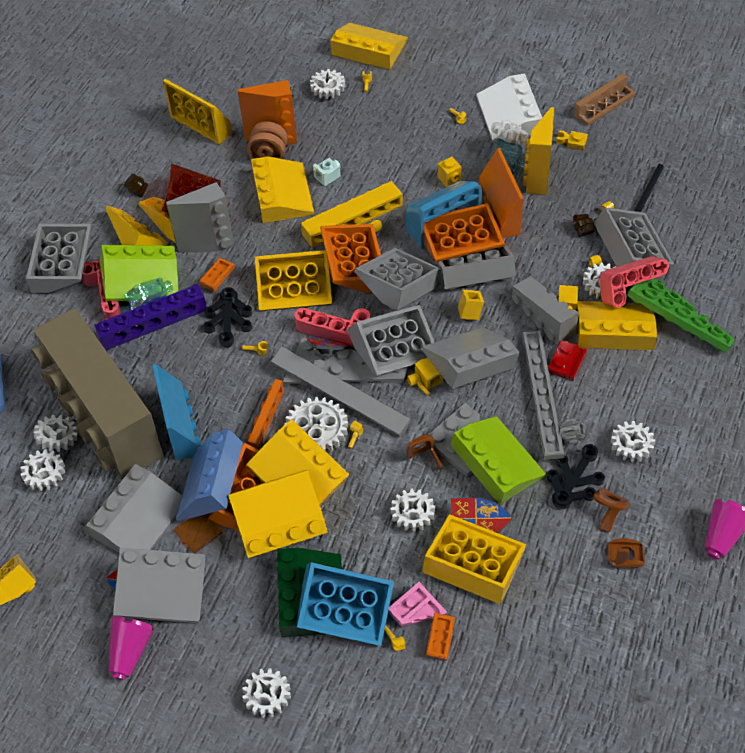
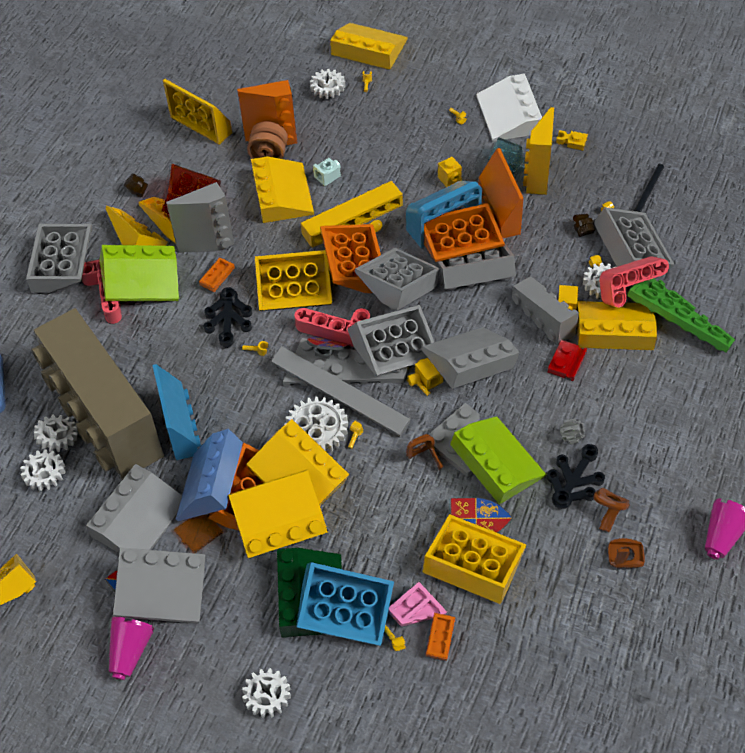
(148, 292): clear light blue torso -> none
(150, 317): dark purple brick -> none
(266, 415): orange plate -> none
(412, 510): white gear -> none
(470, 304): yellow brick -> none
(509, 131): white gear -> none
(542, 395): light grey tile -> none
(600, 97): medium nougat fence -> none
(632, 441): white gear -> none

